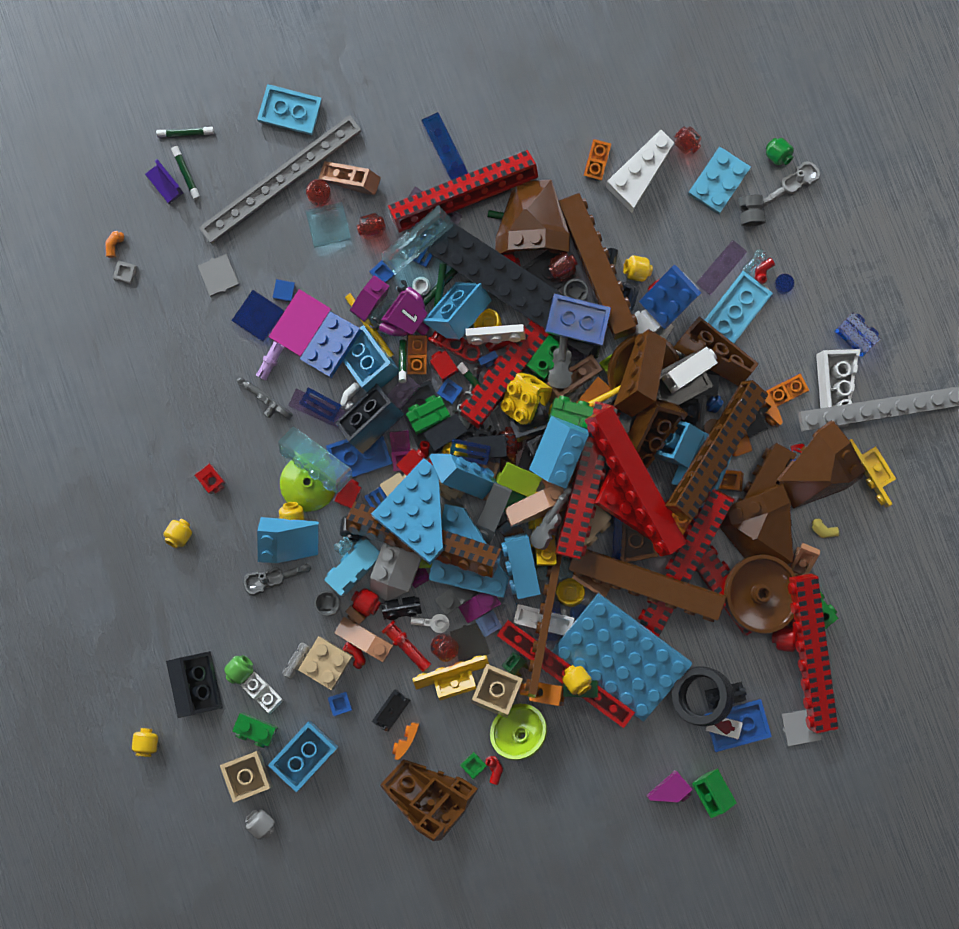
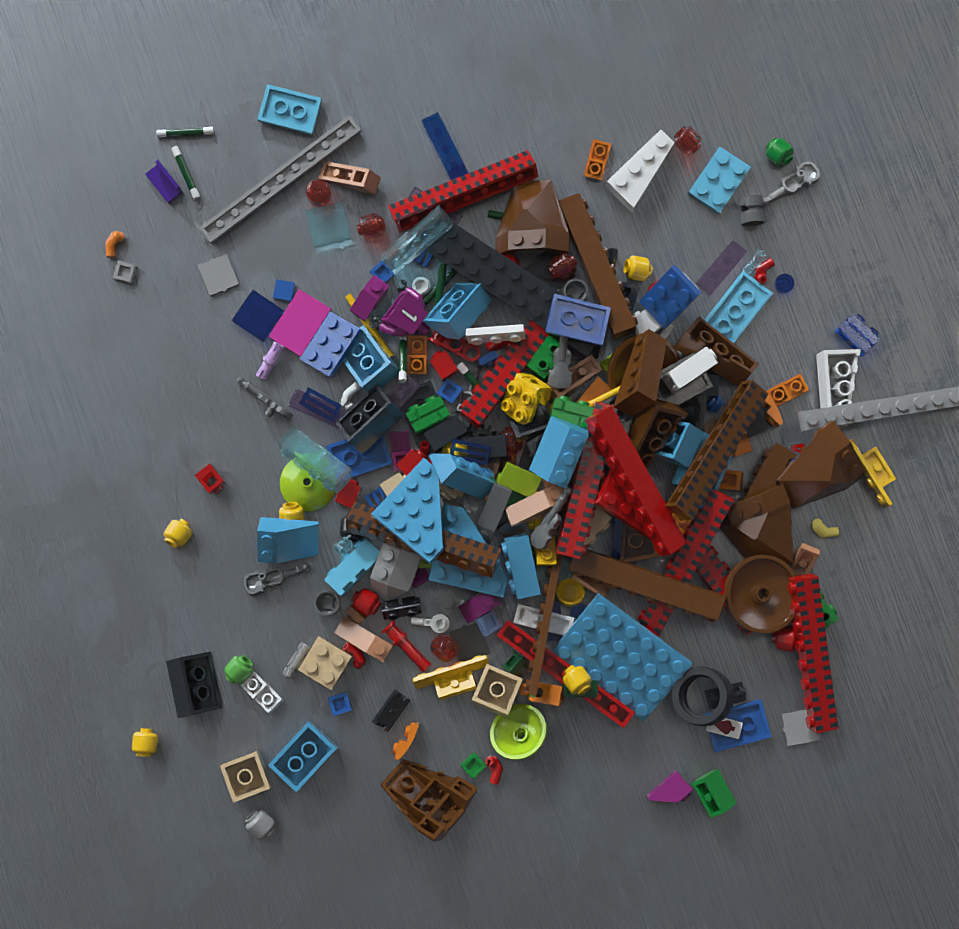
(254, 729): green brick -> none
(488, 318): yellow hair -> none

